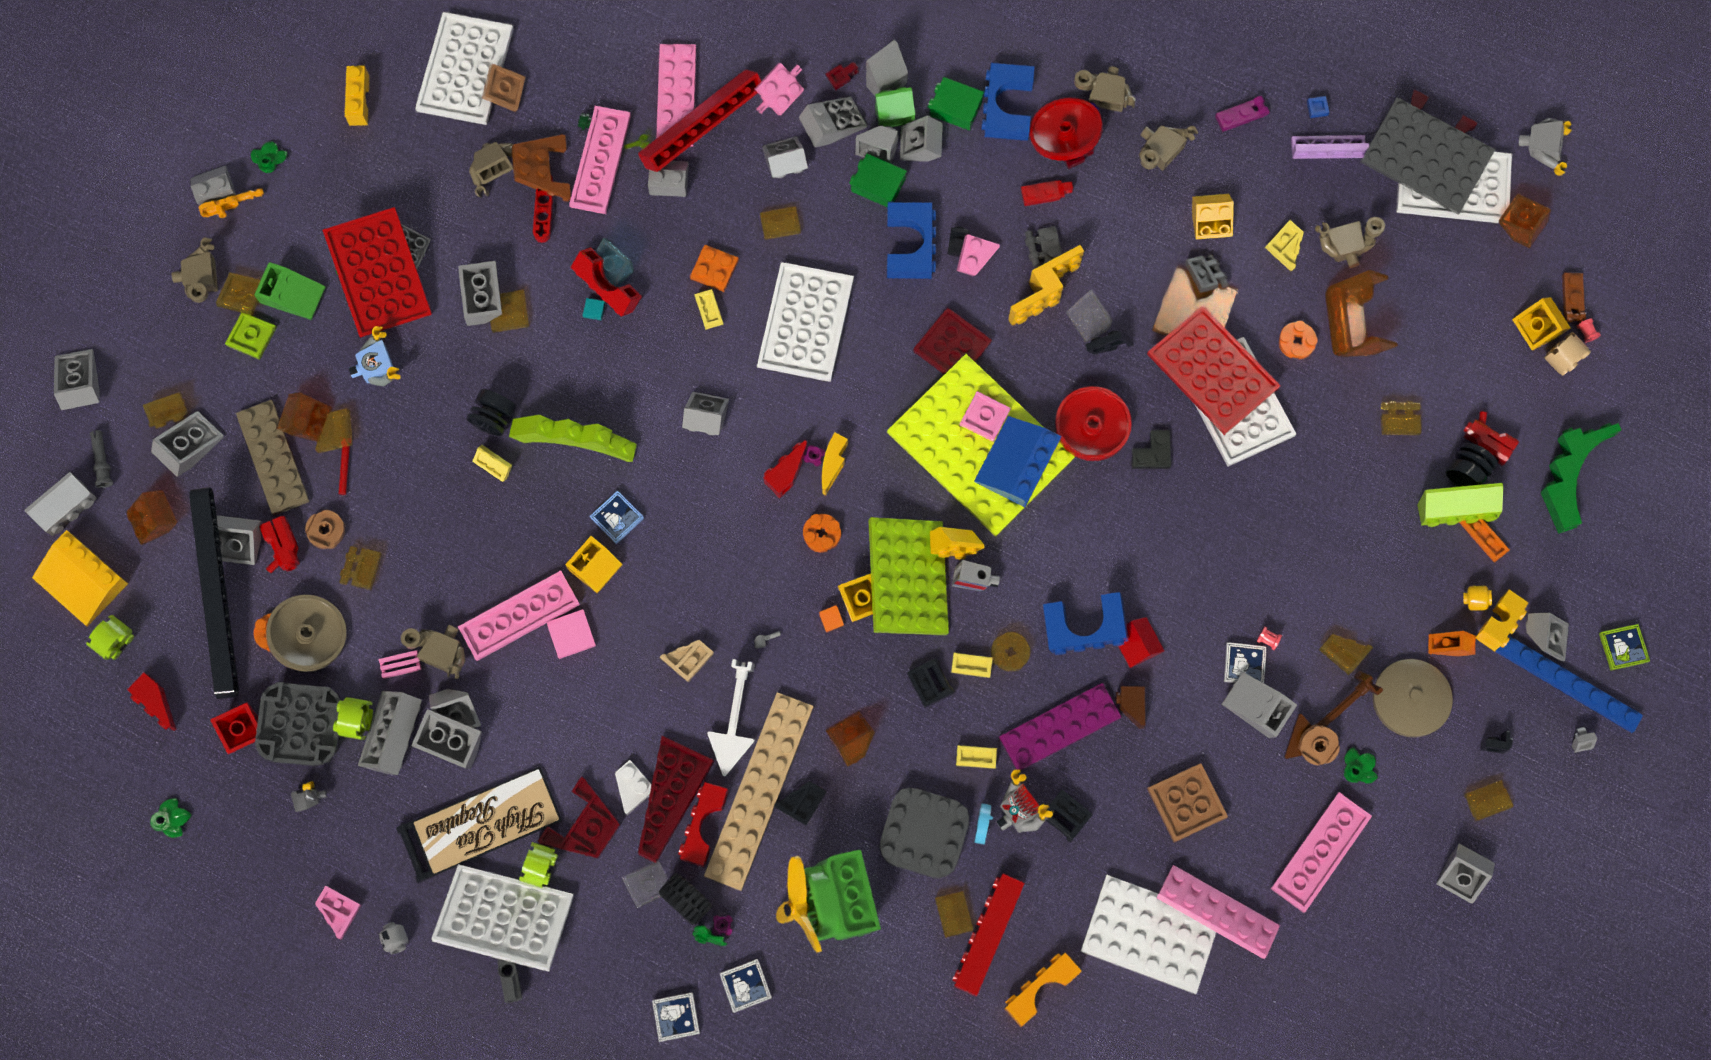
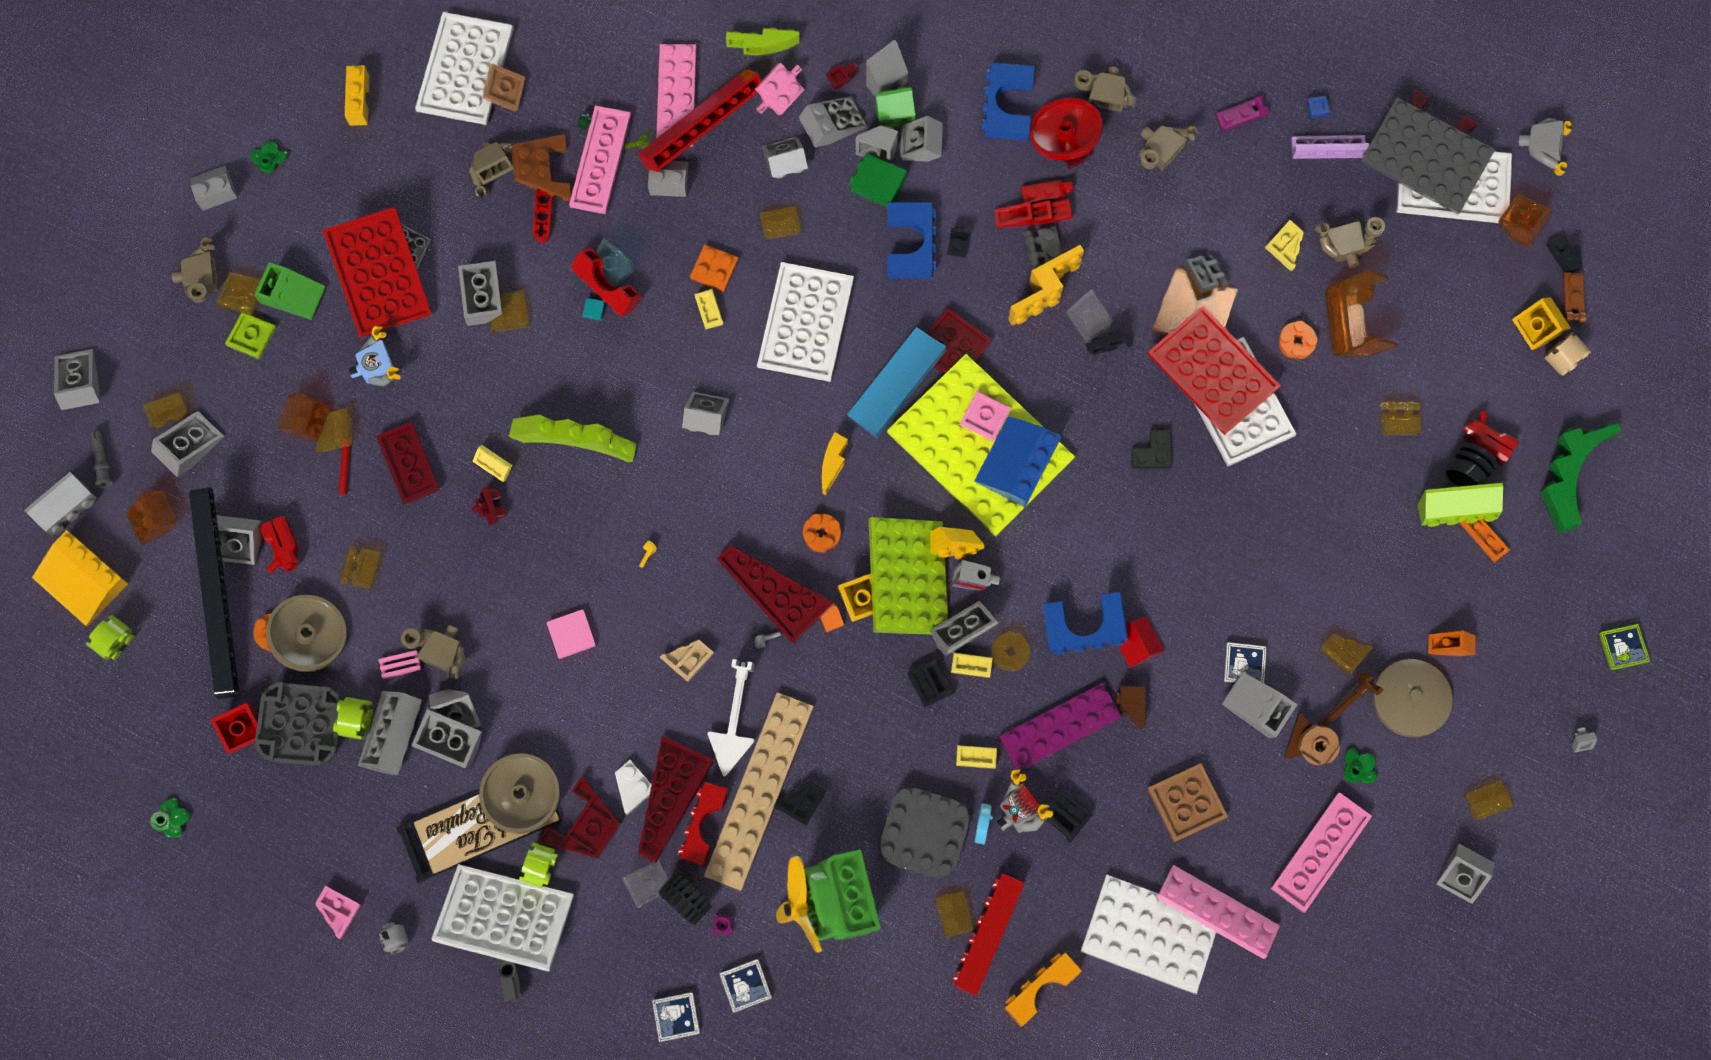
(153, 697): red slope -> none
(218, 207): light orange piece -> none
(272, 458): dark tan plate -> none
(308, 798): flat silver piece -> none
(320, 520): medium nougat plate -> none
(408, 463): none -> dark red plate
(485, 503): none -> dark red hips
(492, 410): black wheel -> none
(518, 615): bright pink plate -> none
(519, 793): none -> dark tan dish
(593, 564): yellow slope -> none
(616, 517): tile -> none
(651, 549): none -> yellow hand
(704, 935): green plate -> none
(768, 43): none -> lime slope
(783, 476): red slope -> none
(783, 600): none -> dark red wing
(809, 456): magenta plate -> none
(851, 738): clear orange slope -> none
(897, 382): none -> dark azure arch
(955, 103): green brick -> none
(963, 628): none -> light grey slope
(975, 254): bright pink wing -> none
(1033, 214): none -> red slope
(1093, 423): red dish -> none
(1212, 216): yellow slope -> none
(1269, 638): coral bush -> none
(1478, 598): yellow head -> none
(1493, 744): black bracket -> none
(1510, 609): yellow arch -> none
(1548, 633): light grey slope -> none
(1566, 255): none -> black slope
(1571, 684): blue plate -> none
(1588, 330): coral bush -> none

